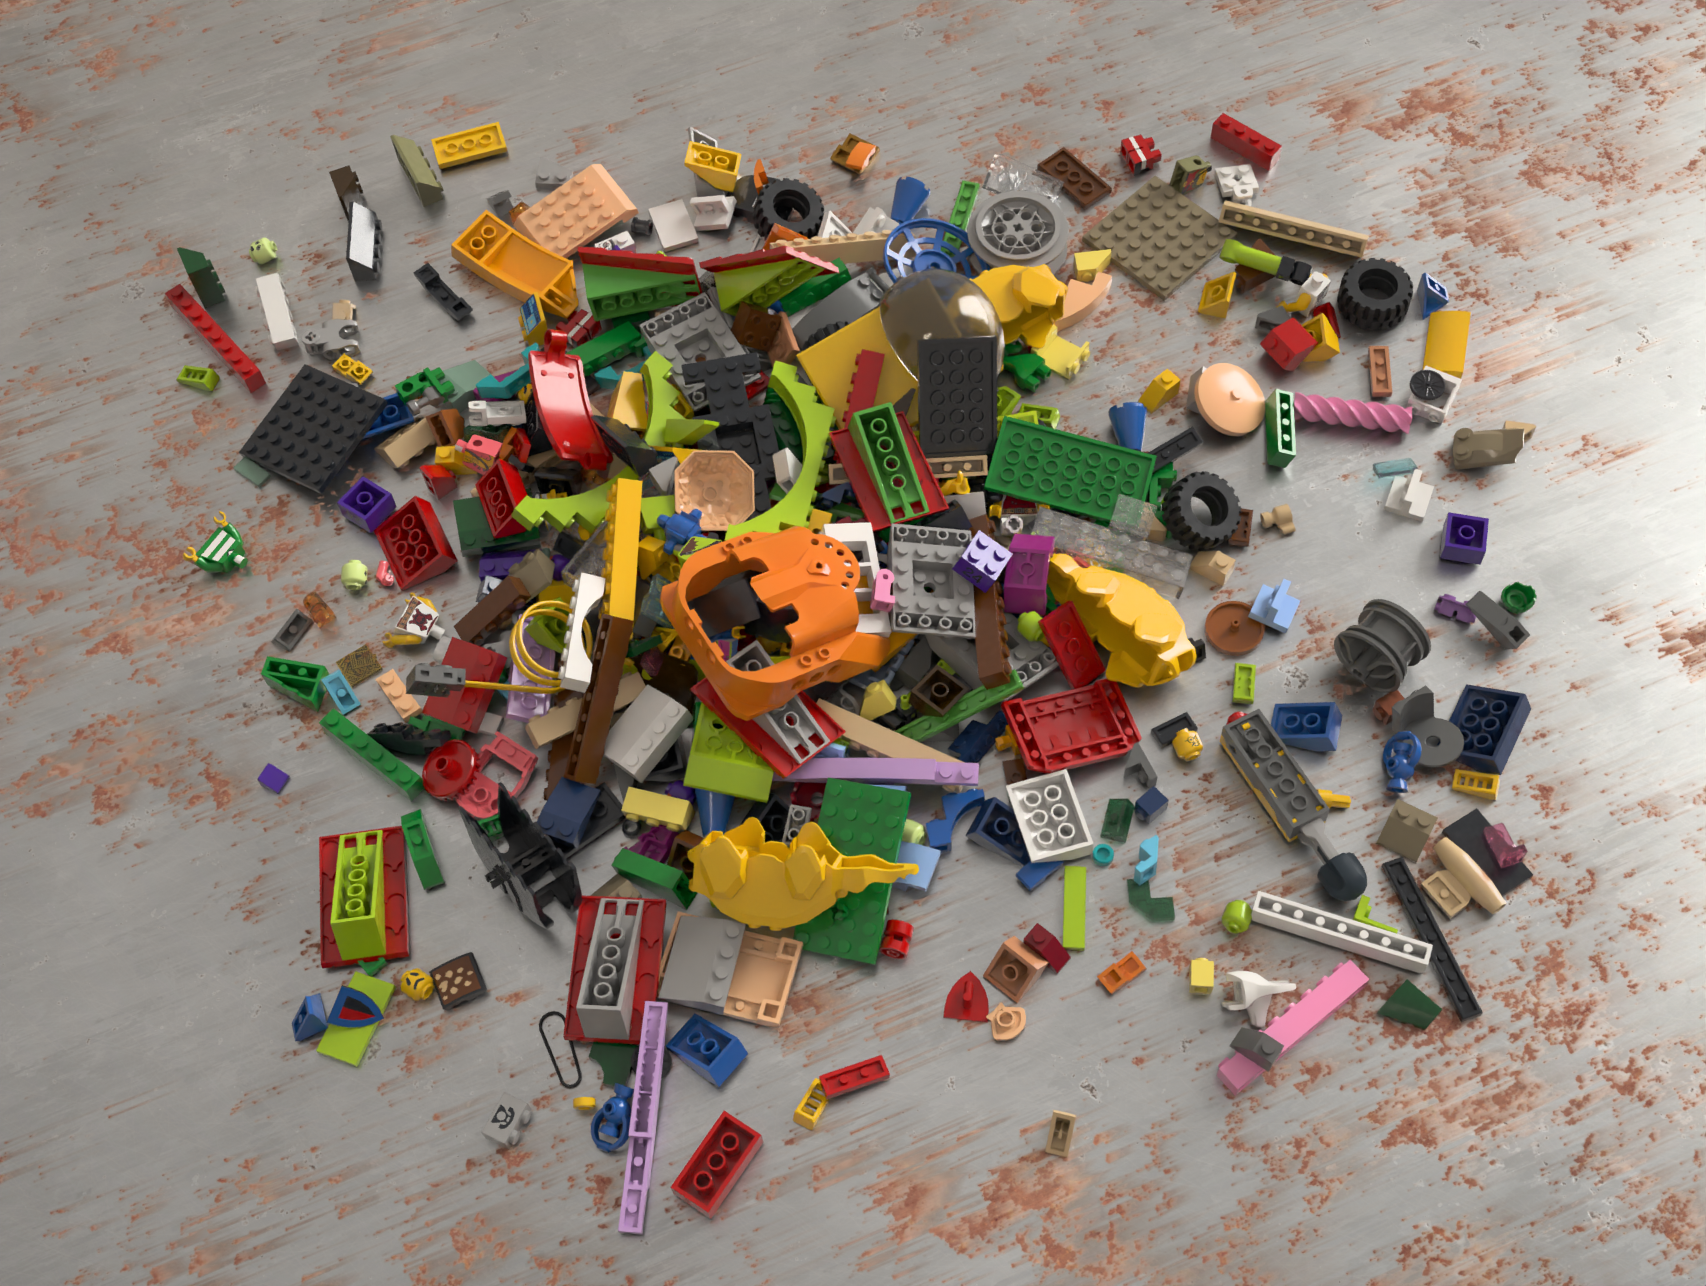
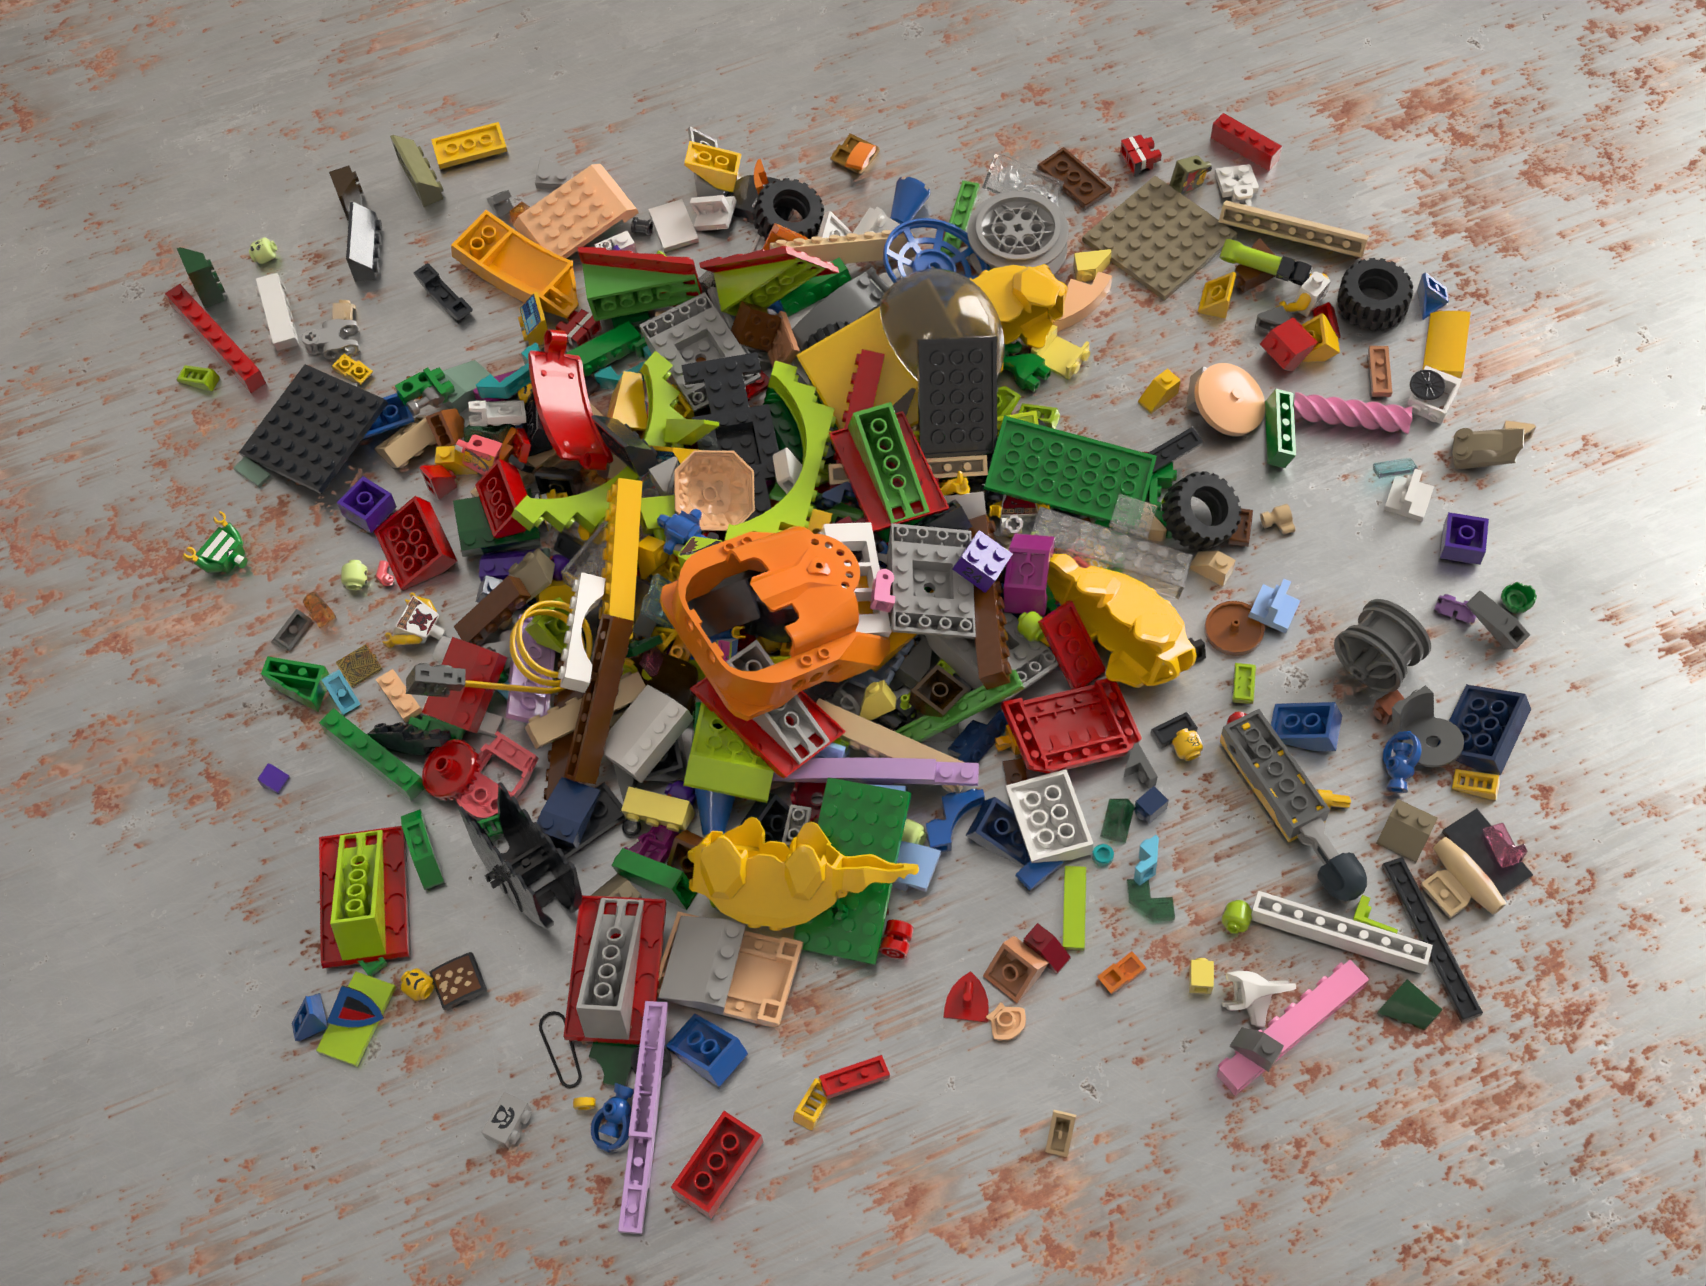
(1129, 424): blue cone -> none

